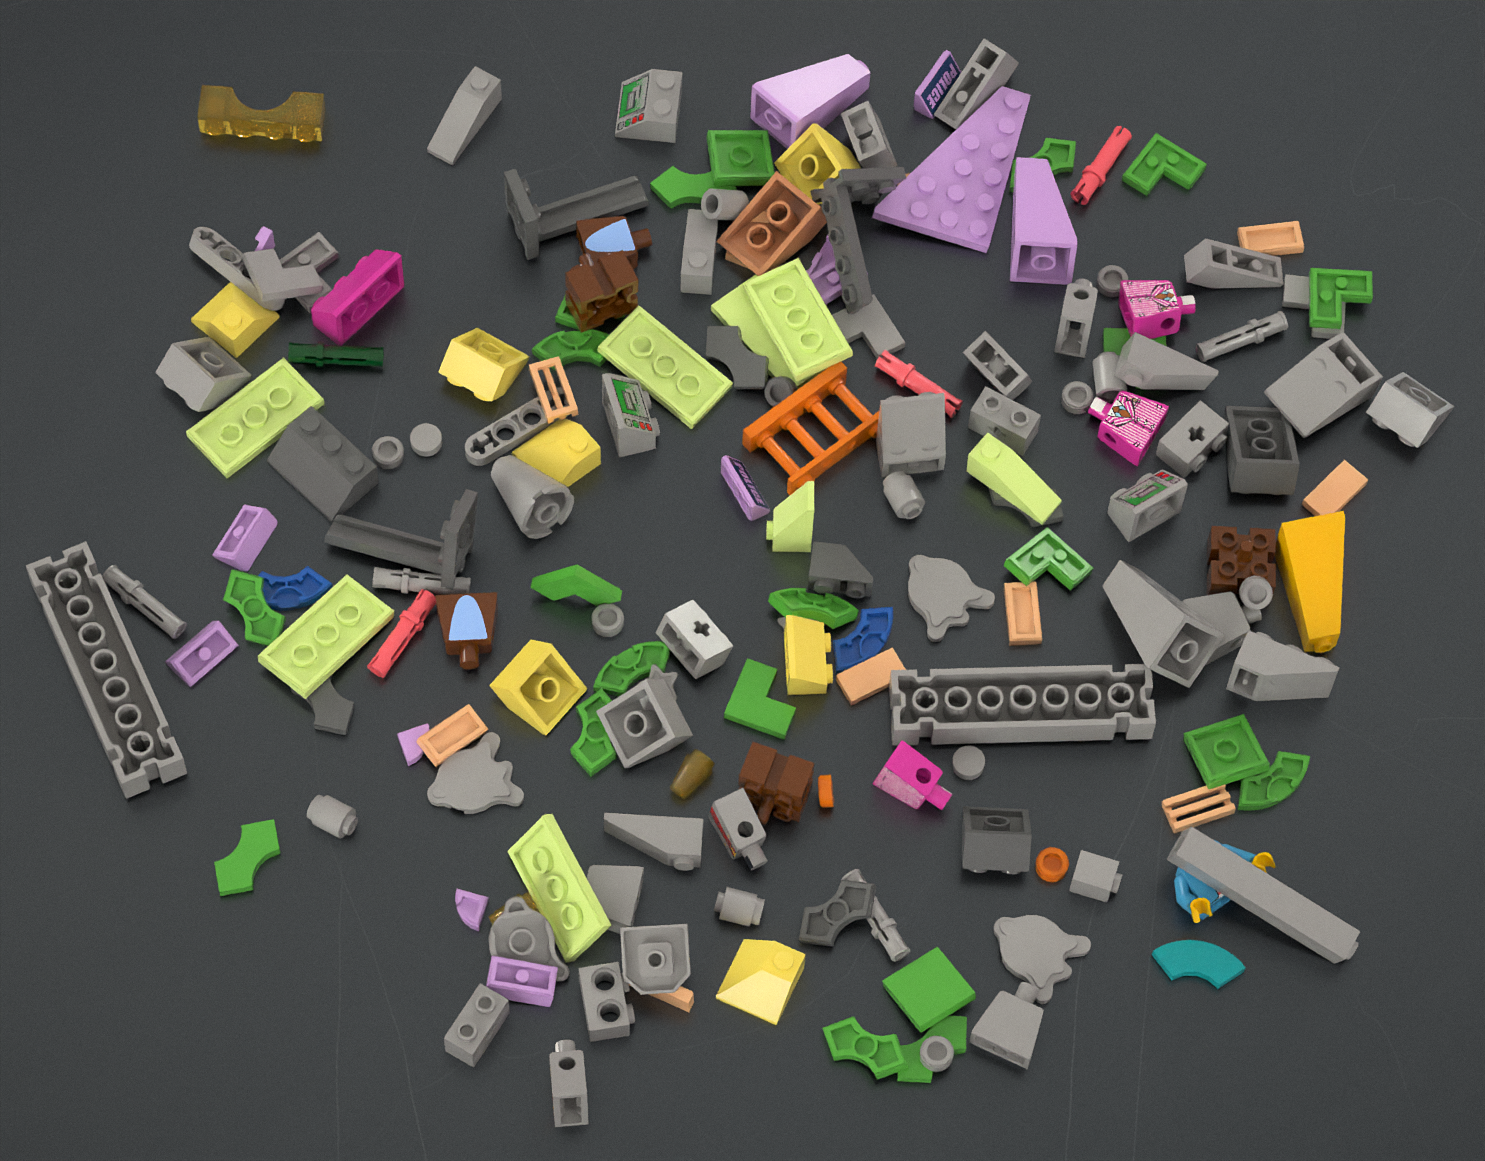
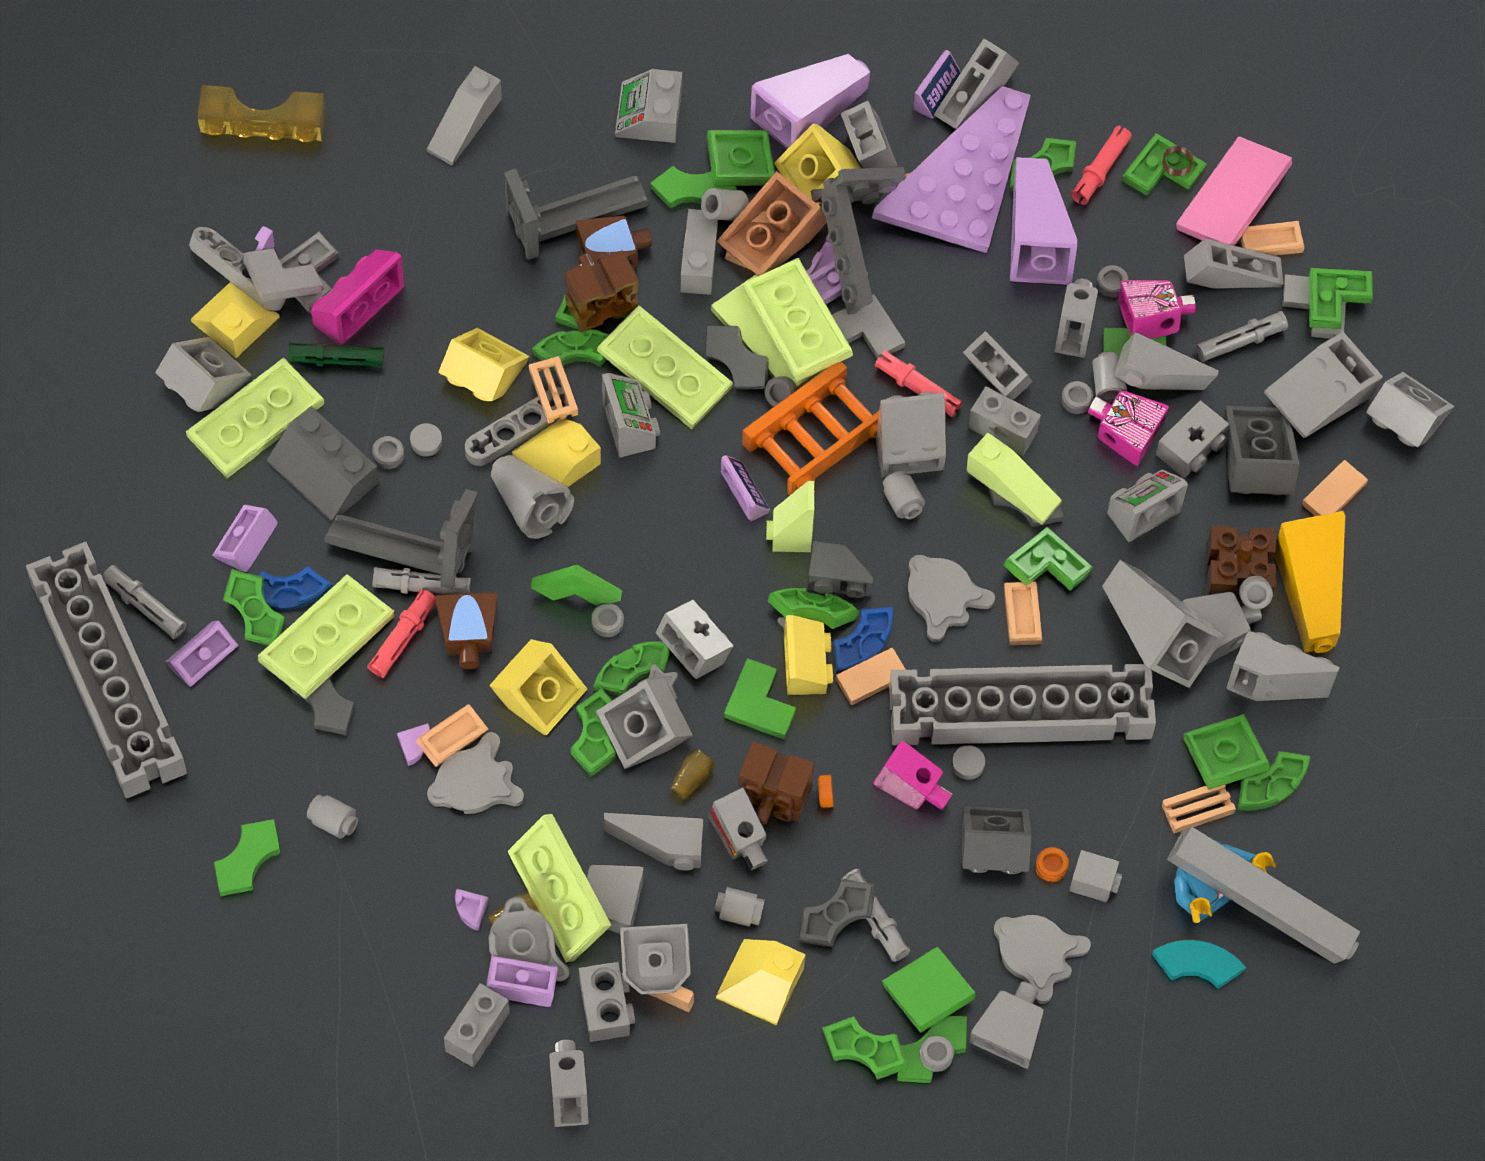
(1180, 149): none -> reddish brown axle
(1234, 192): none -> bright pink tile

